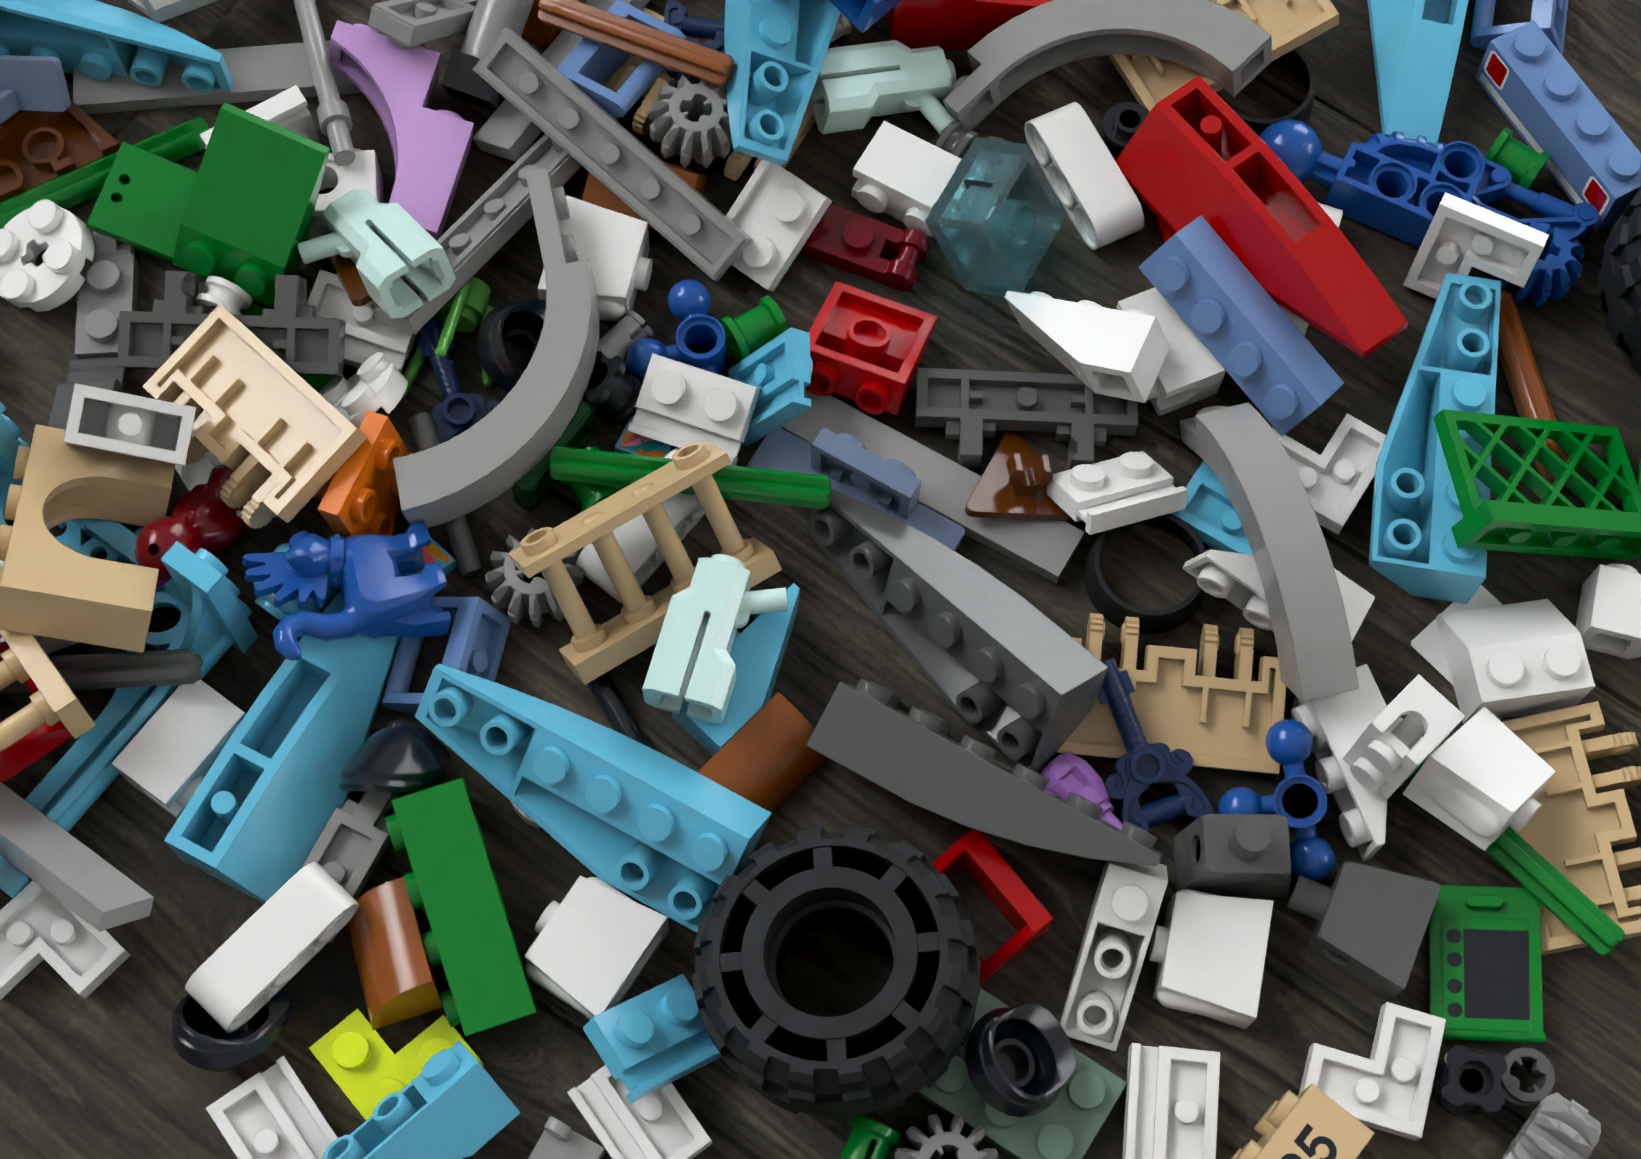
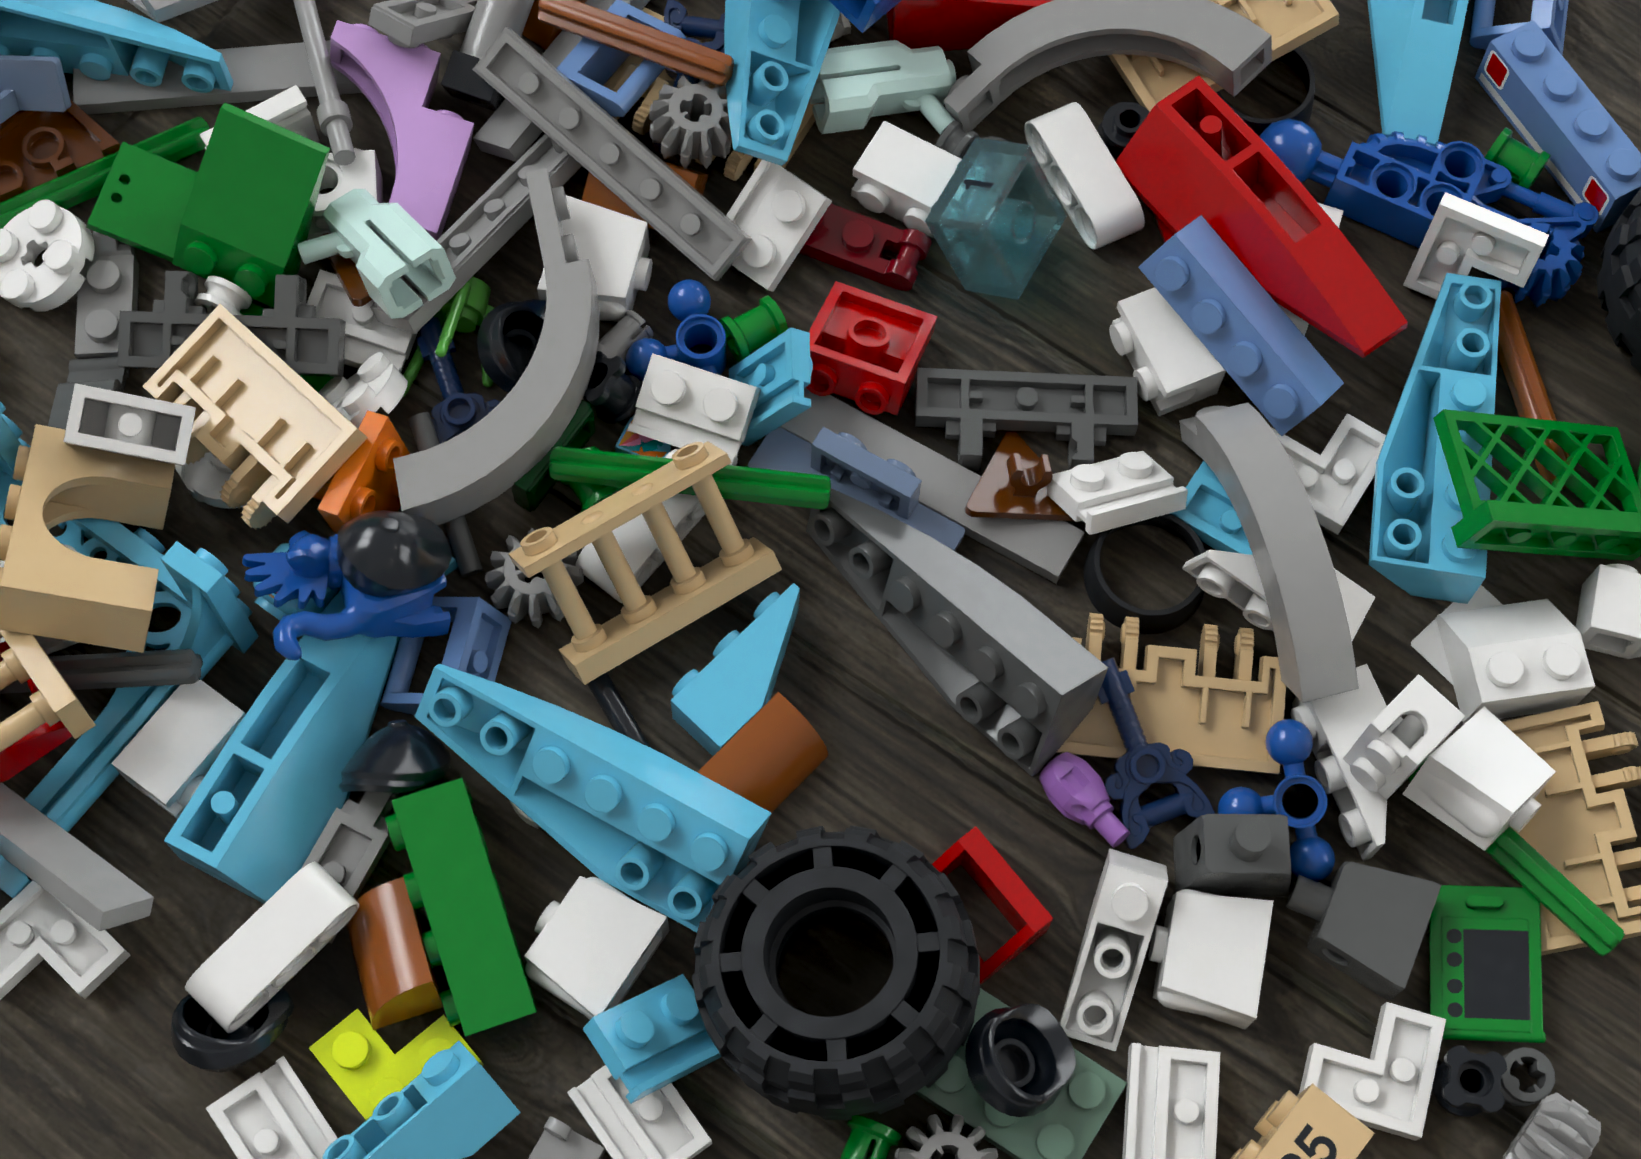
(195, 522): dark red animal -> none
(391, 552): none -> black hat
(698, 635): light aqua piece -> none
(962, 780): dark grey wedge -> none
(1102, 346): white slope -> none

